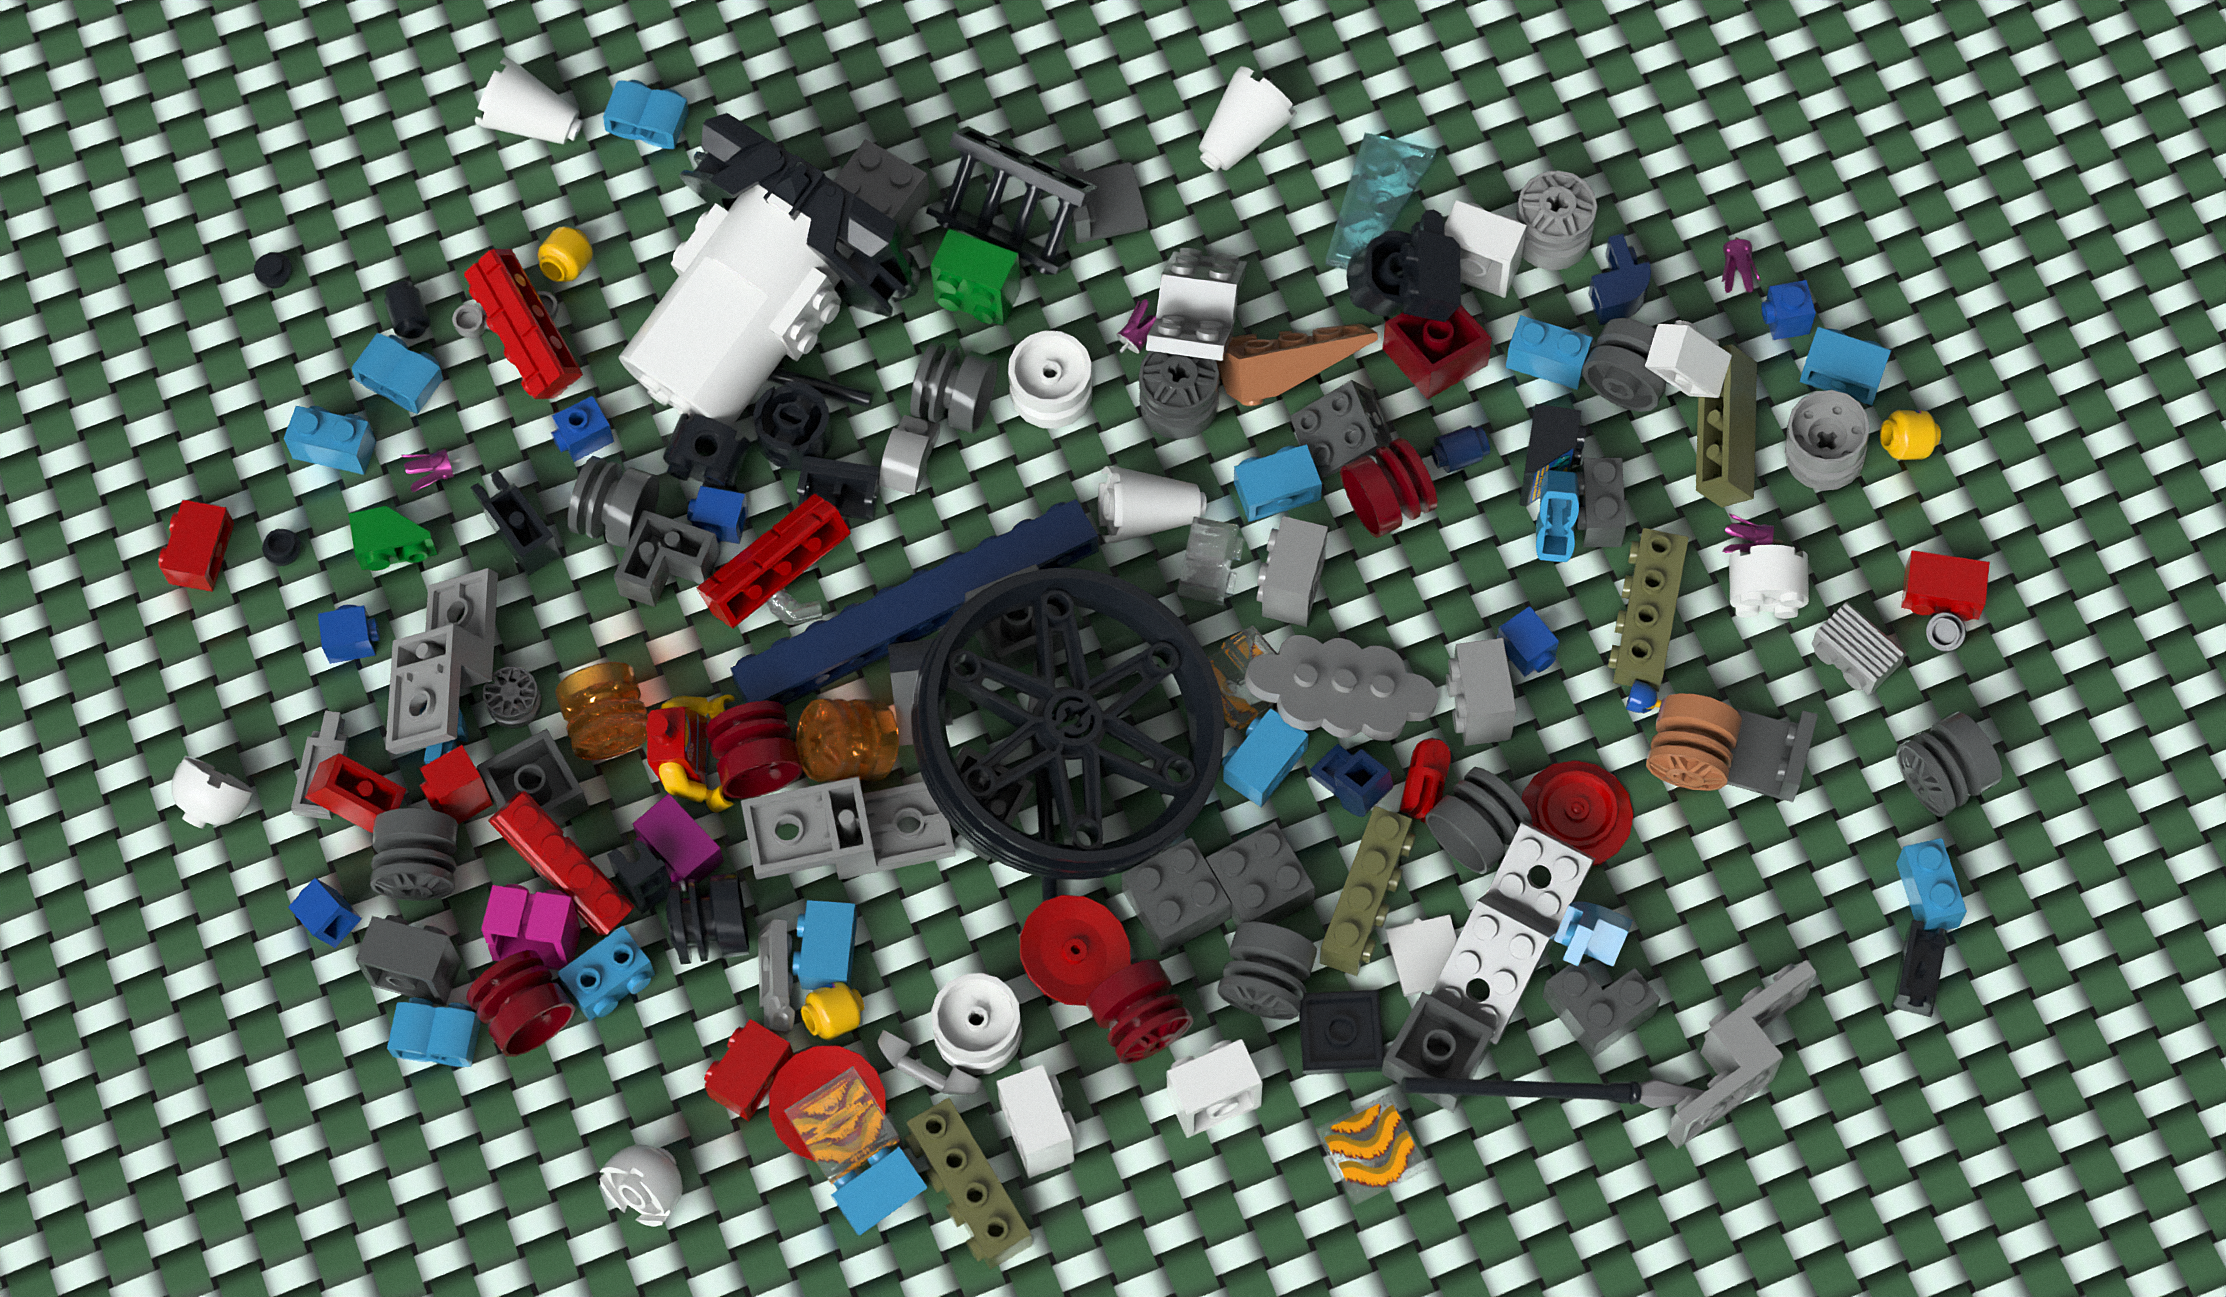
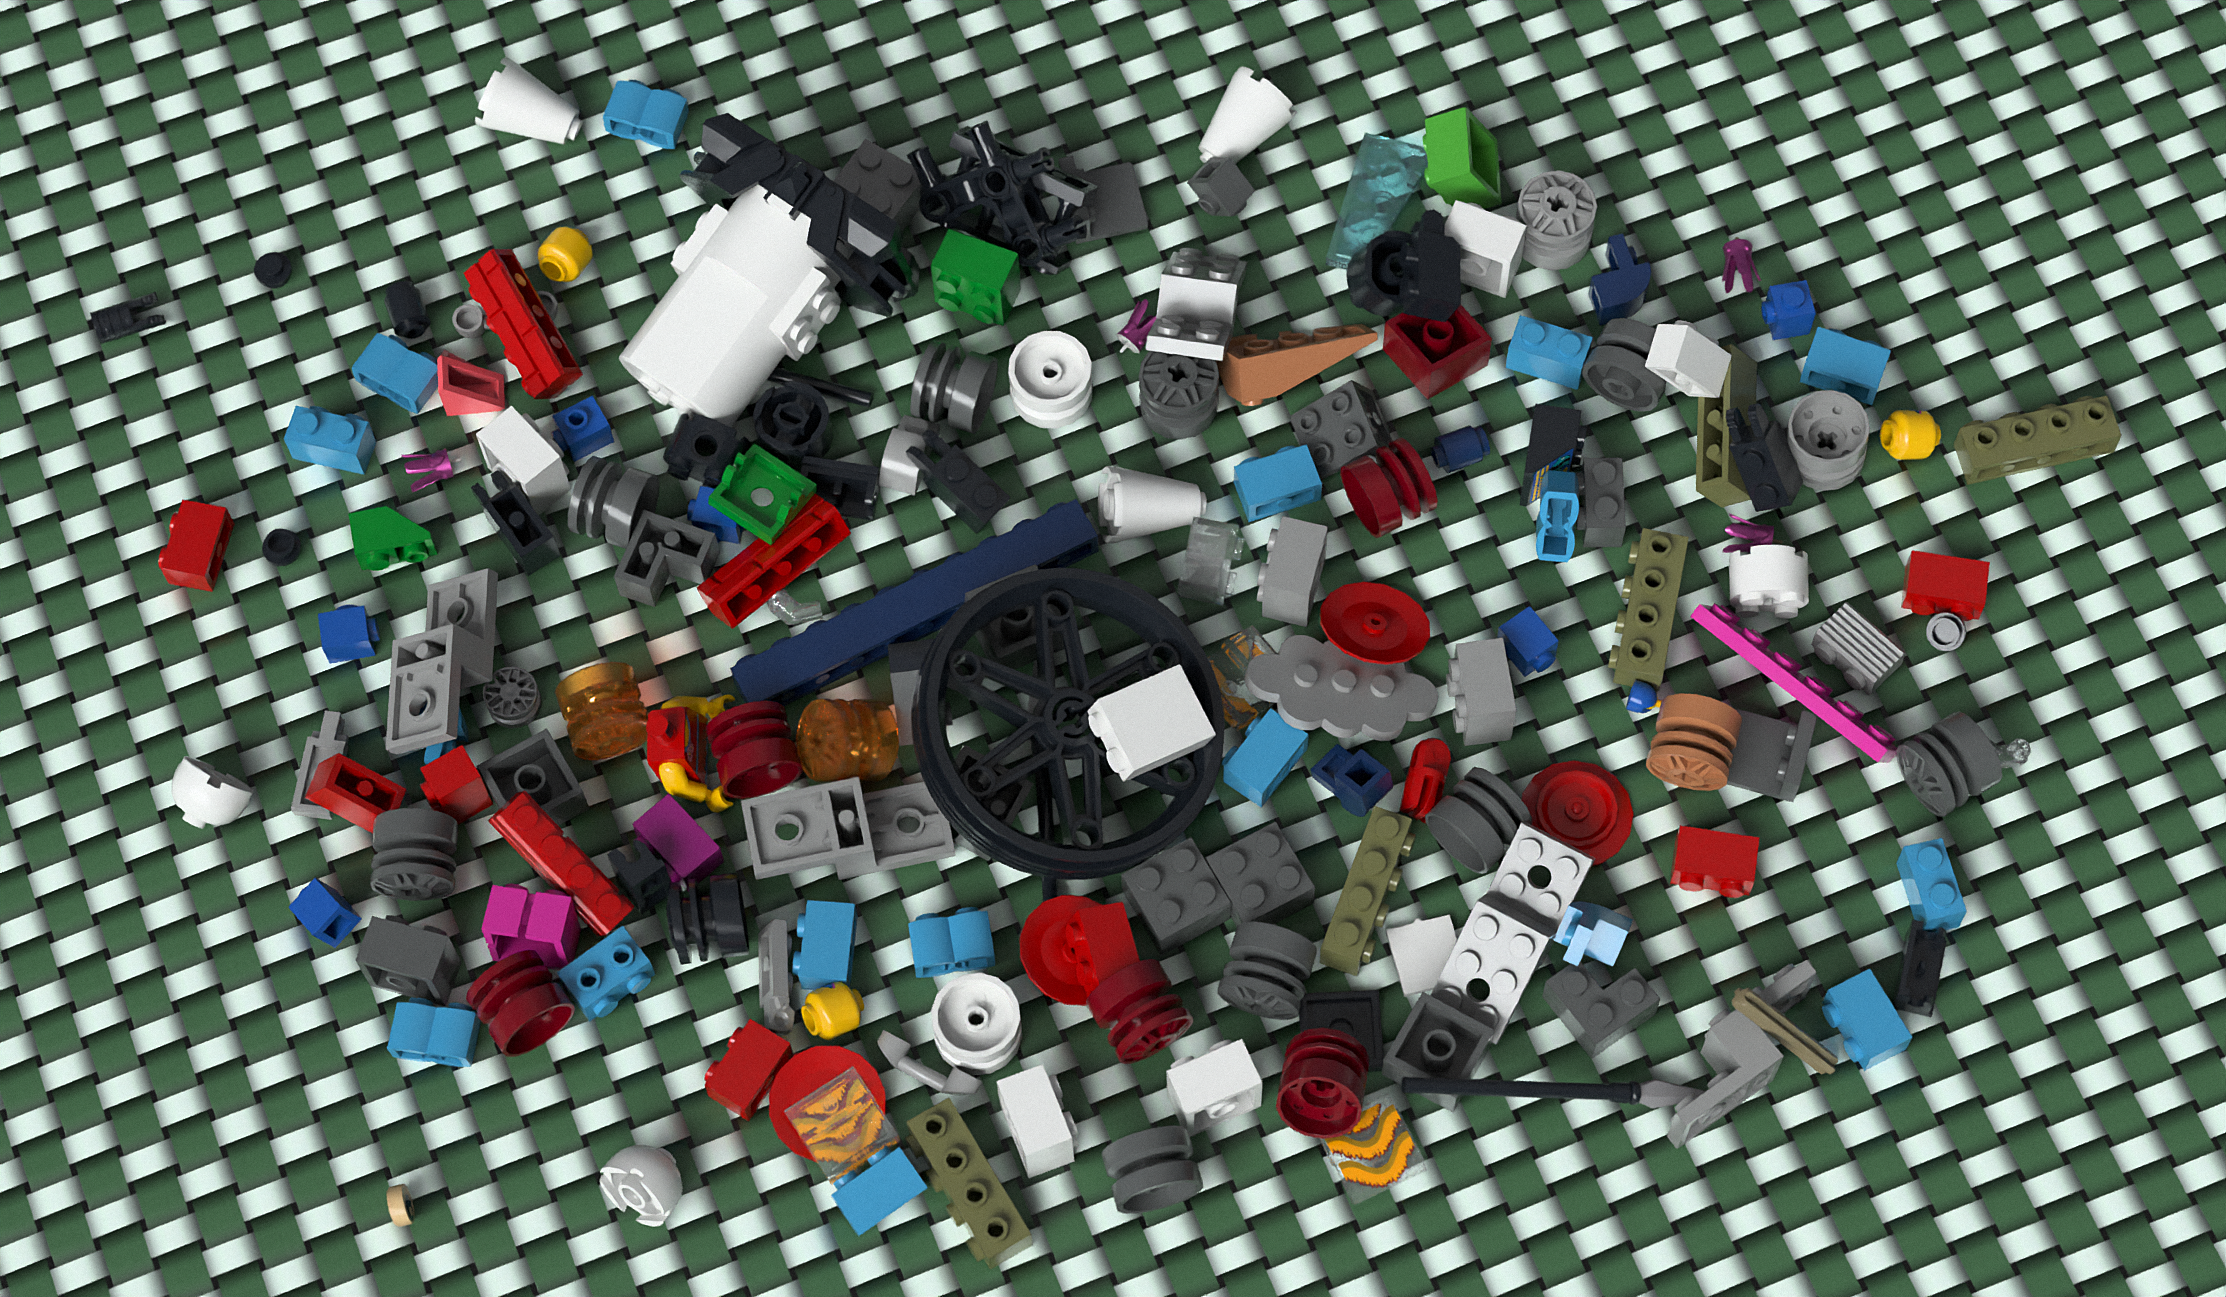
(118, 322): none -> black hinge
(400, 1205): none -> tan tile
(467, 387): none -> coral slope
(525, 458): none -> white brick
(756, 471): none -> green piece
(951, 943): none -> dark azure brick
(959, 482): none -> black hinge
(1012, 200): none -> black pin
(1100, 943): none -> red brick
(1150, 723): none -> white brick
(1152, 1169): none -> dark grey wheel
(1221, 187): none -> dark grey brick
(1323, 1083): none -> dark red wheel
(1375, 623): none -> red piece
(1462, 159): none -> bright green piece
(1714, 861): none -> red brick
(1763, 459): none -> black hinge
(1784, 1030): none -> dark tan axle
(1807, 690): none -> dark pink plate
(1865, 1020): none -> dark azure brick
(2013, 754): none -> clear arm
(2037, 439): none -> olive brick

